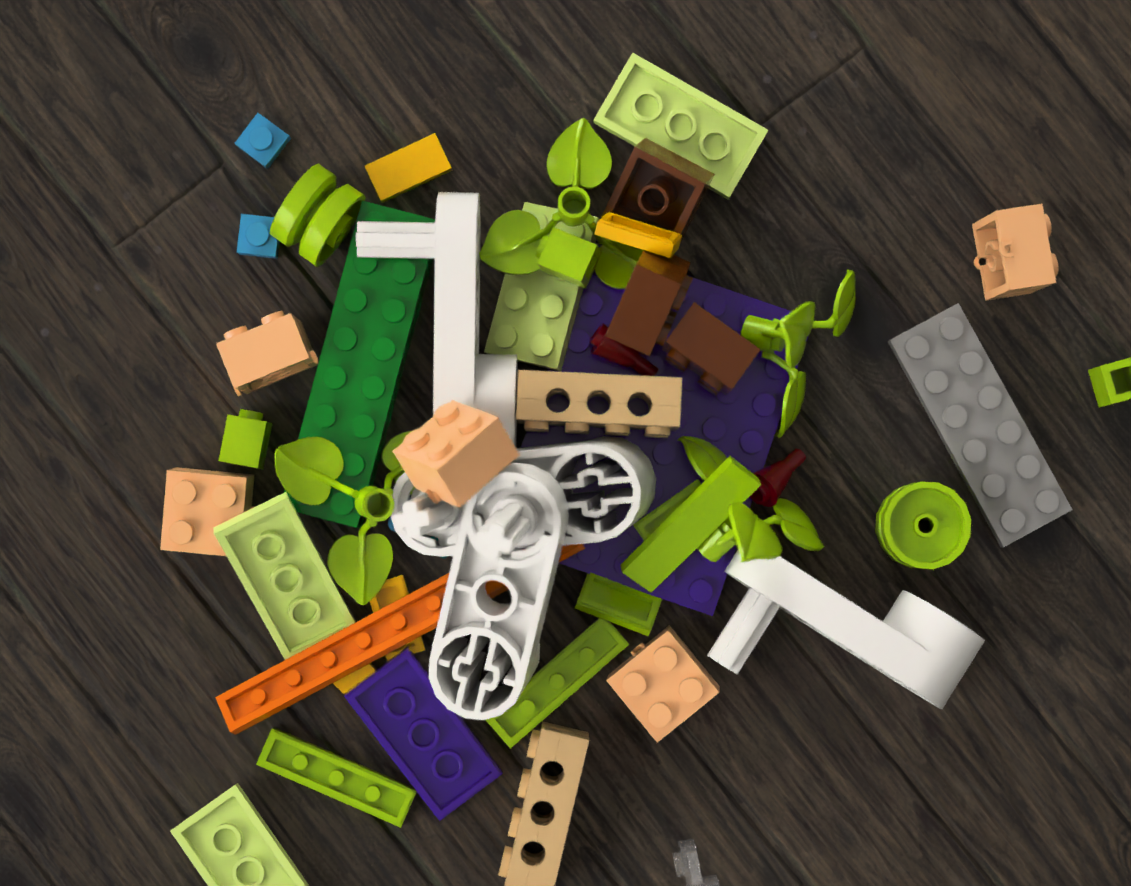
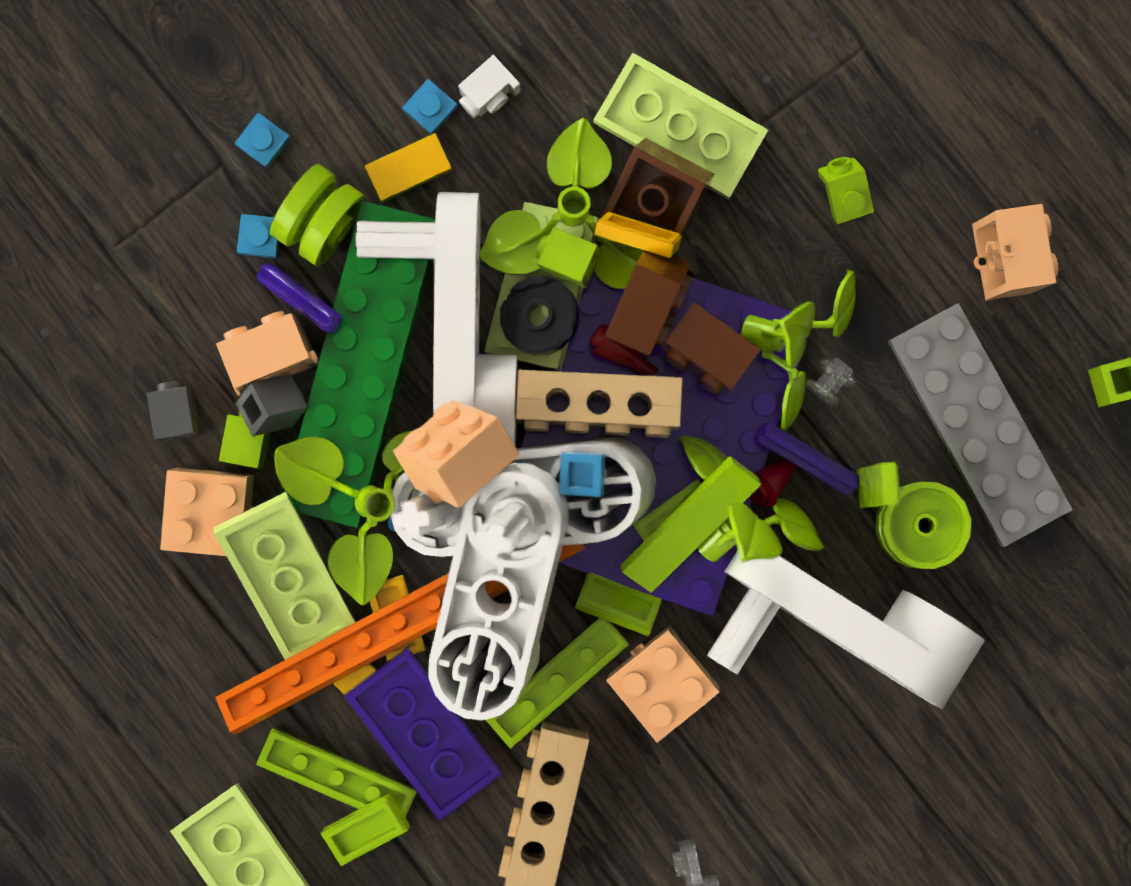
(173, 412): none -> dark grey brick
(271, 404): none -> dark grey brick
(299, 298): none -> dark purple axle
(365, 829): none -> lime tile
(430, 107): none -> dark azure plate
(487, 88): none -> white brick
(557, 329): none -> black tile
(582, 473): none -> dark azure plate
(807, 459): none -> dark purple axle
(835, 376): none -> clear wheel
(846, 189): none -> lime bracket
(878, 485): none -> lime tile

